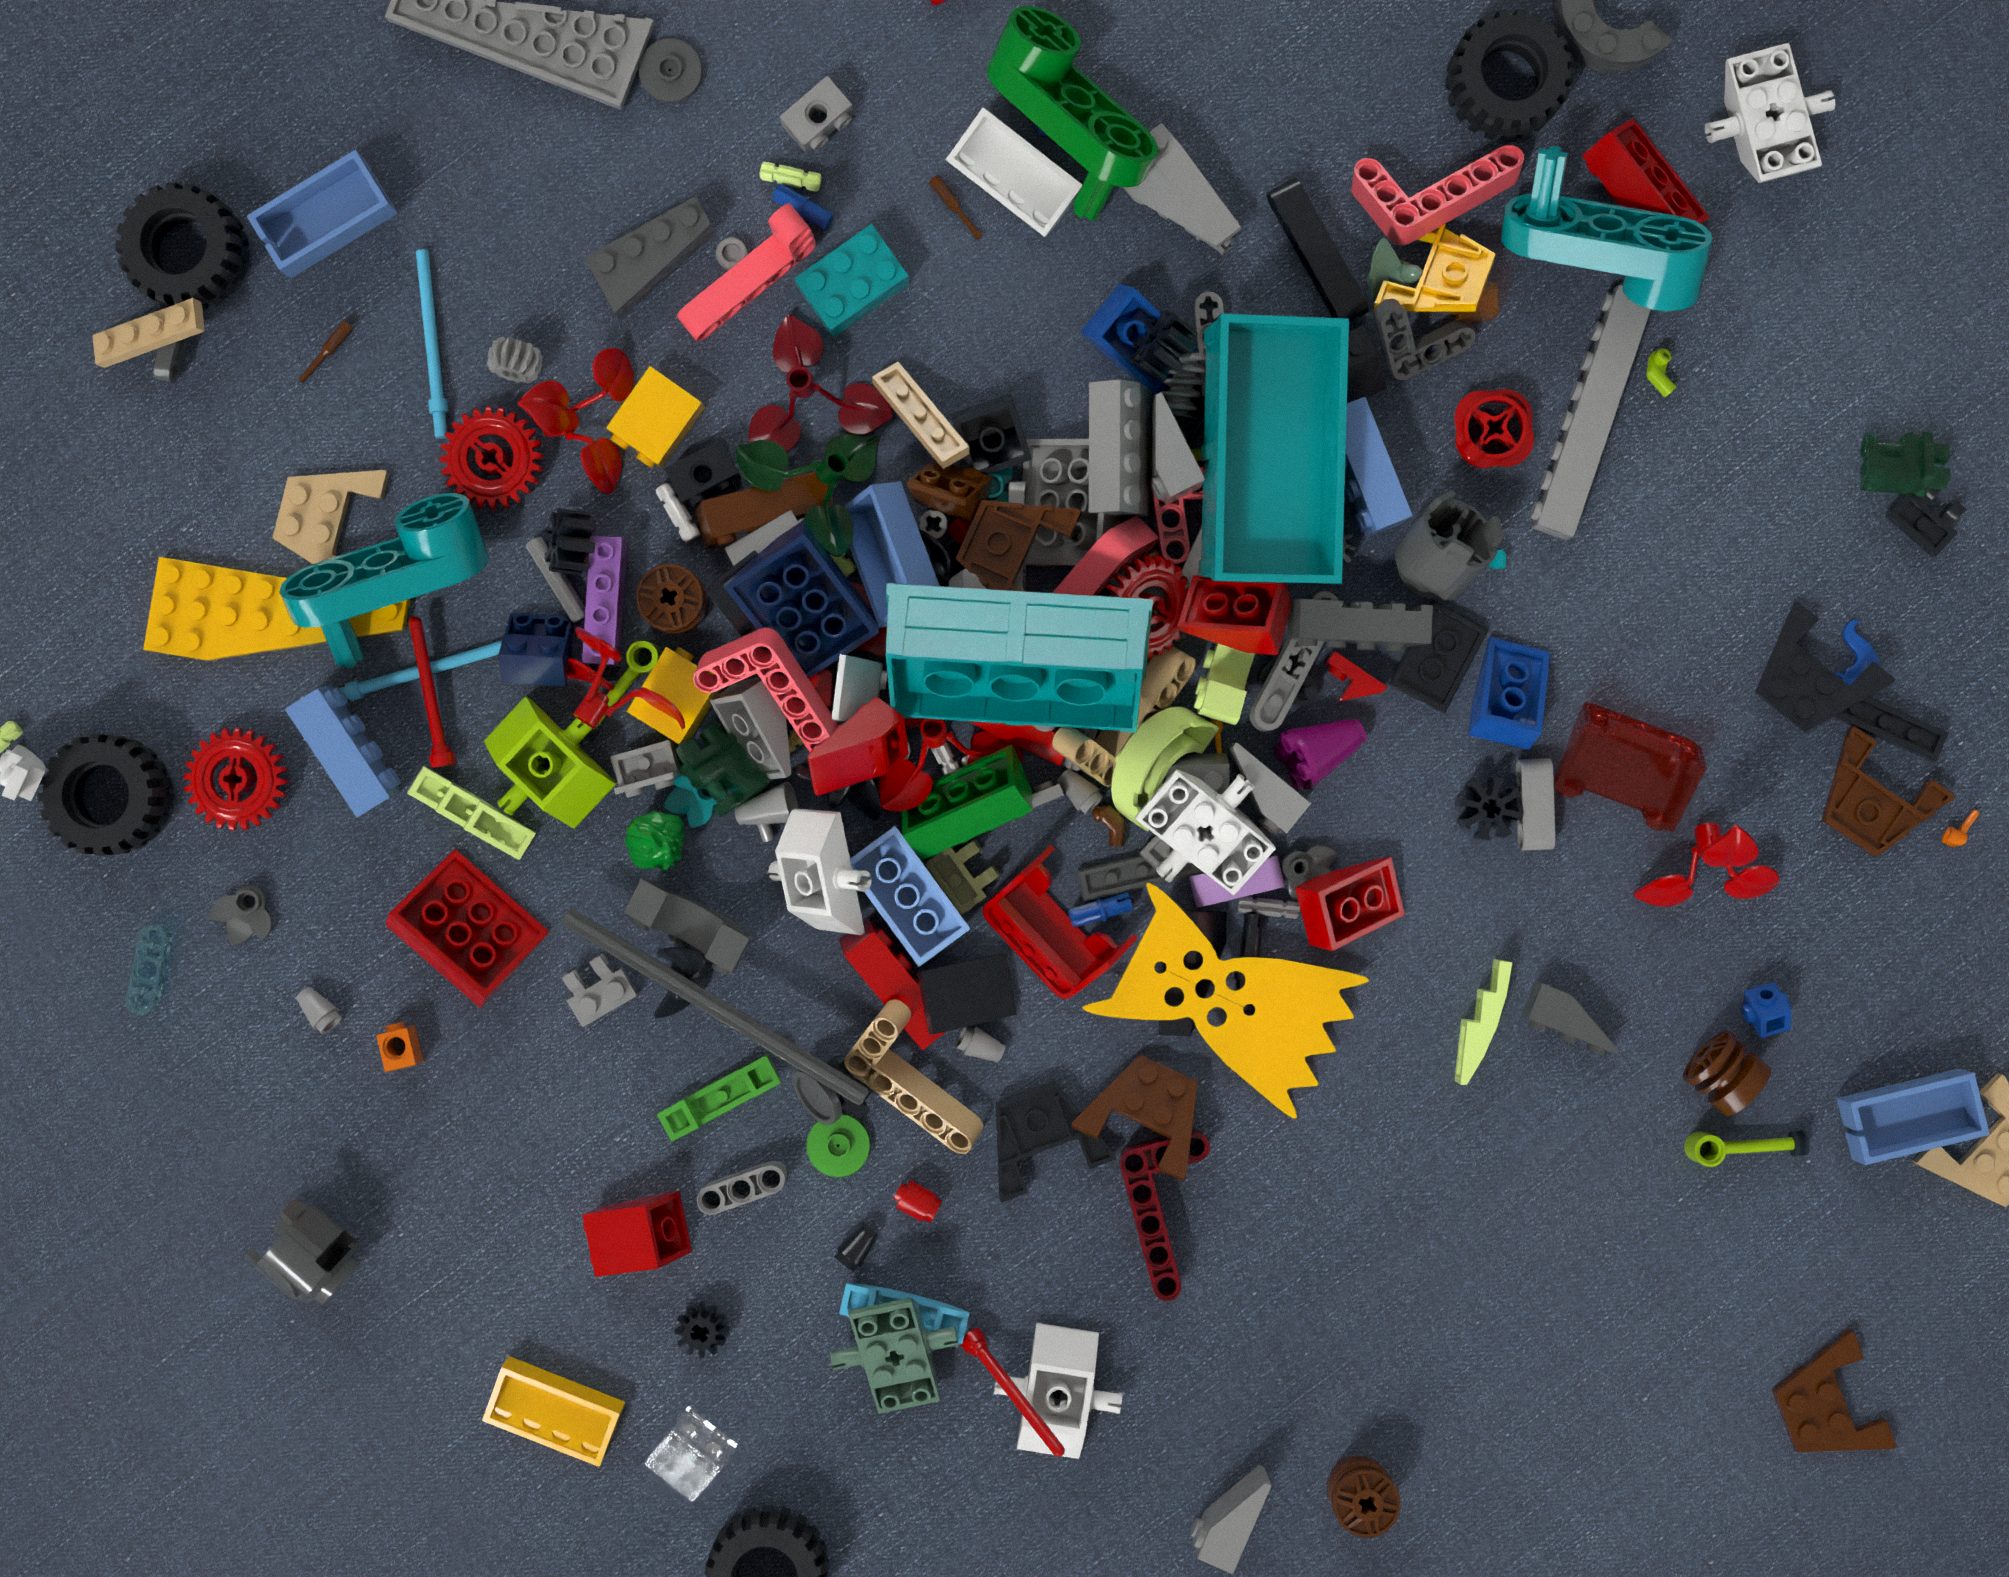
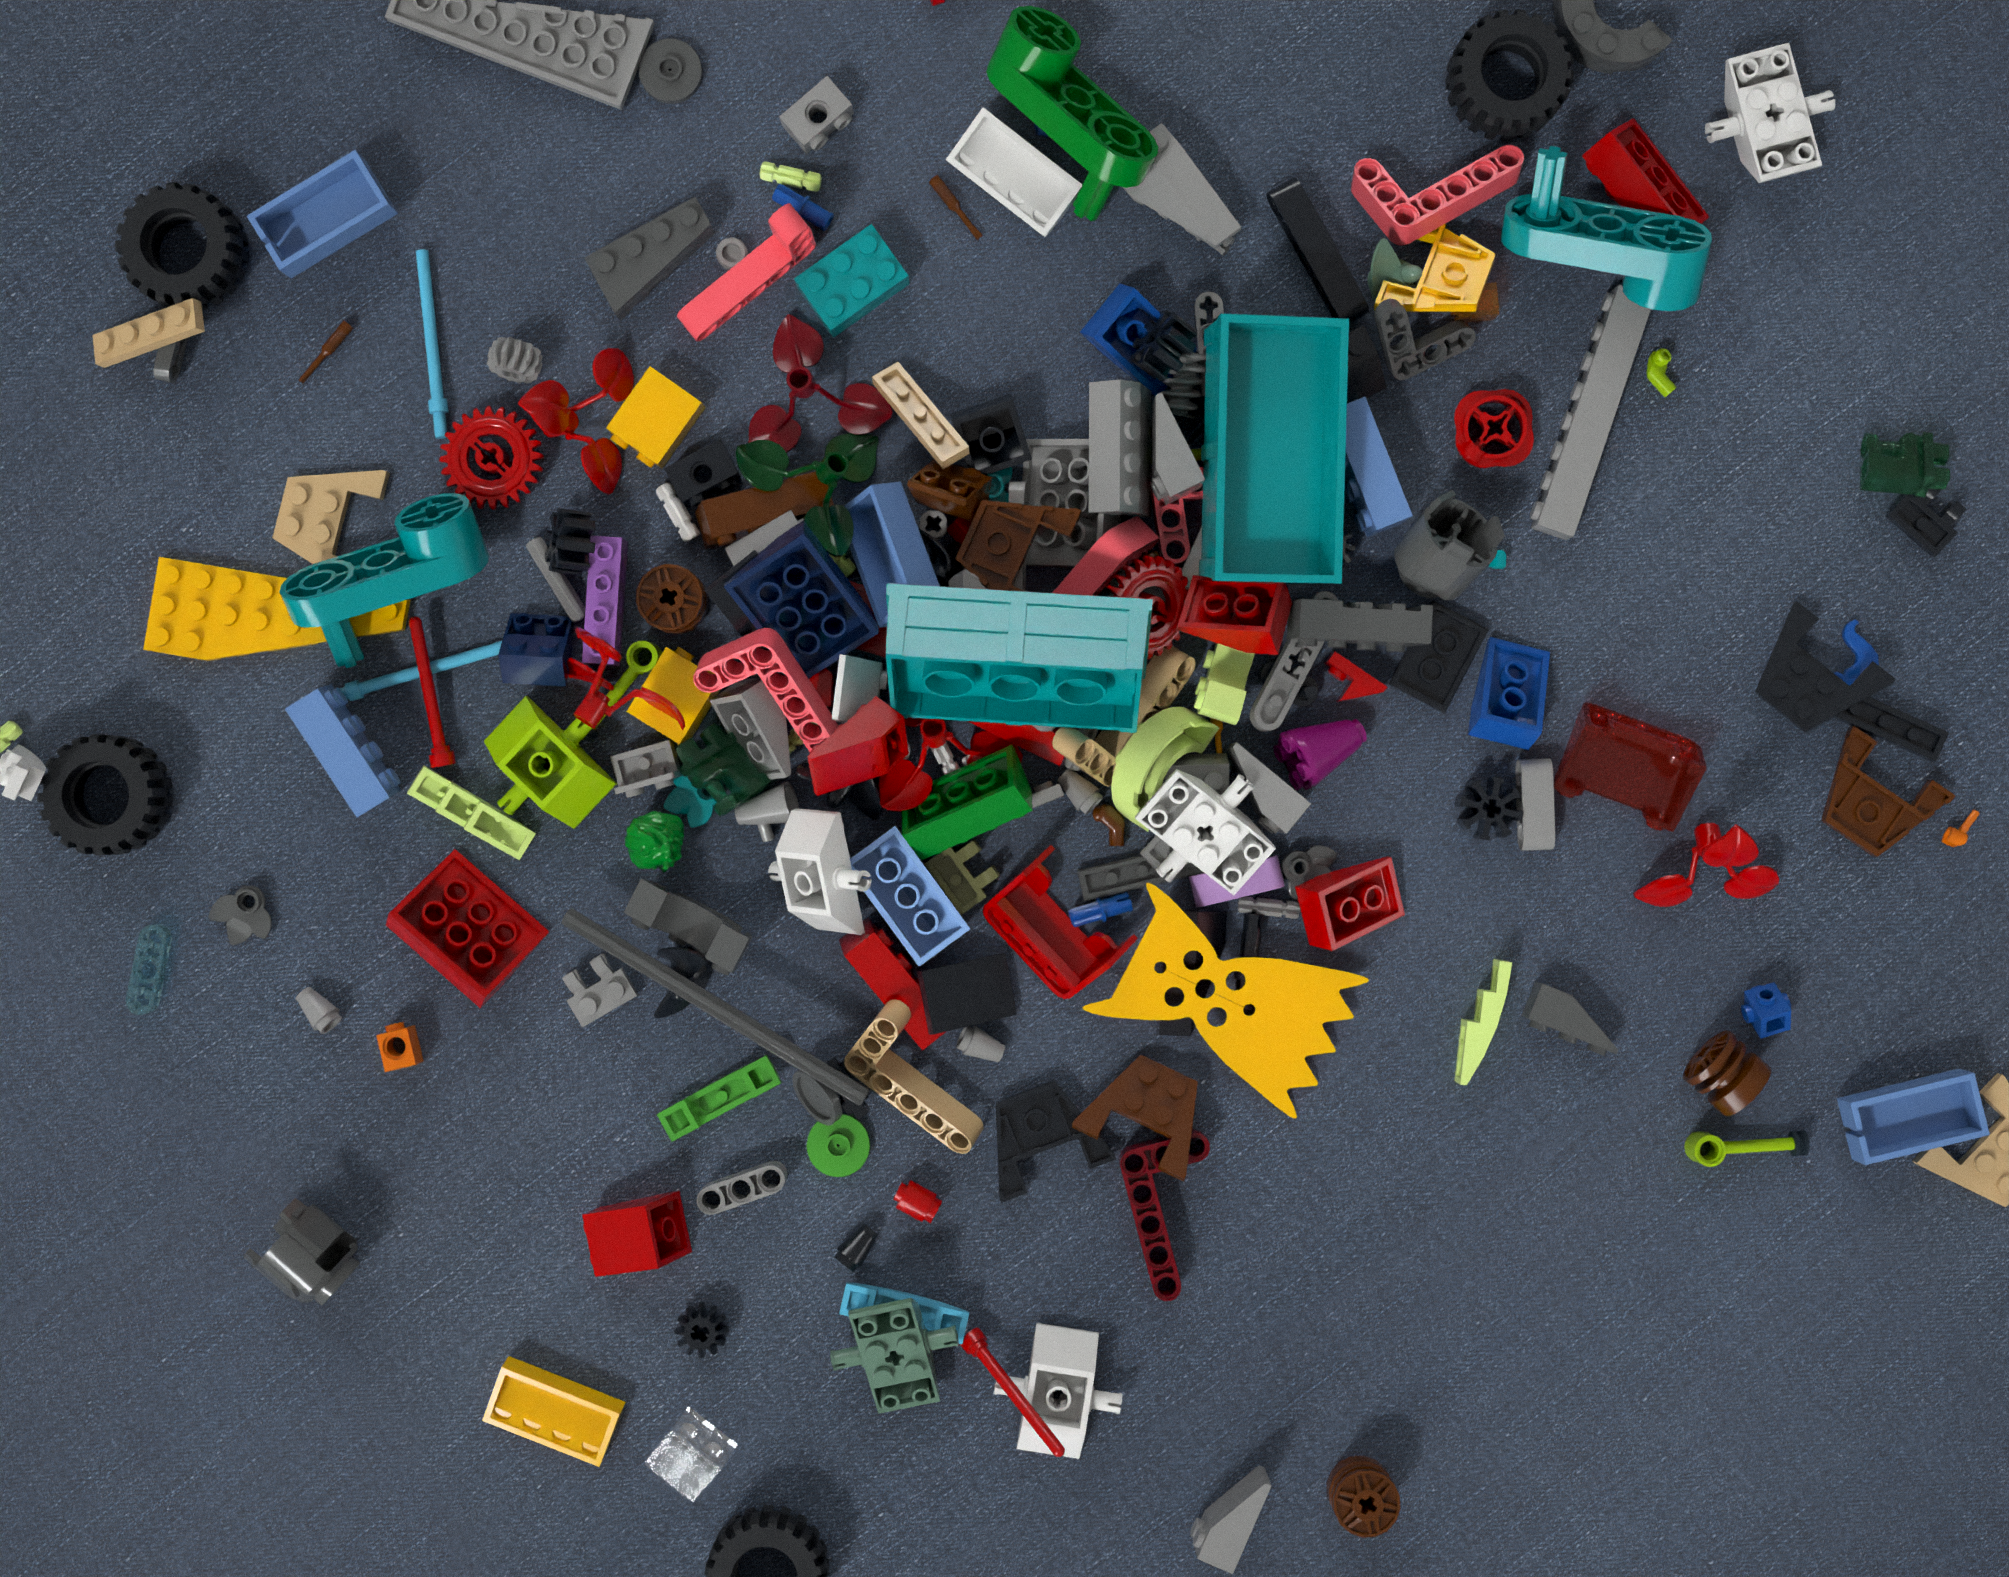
(236, 748): red gear -> none
(1816, 1408): reddish brown wing -> none

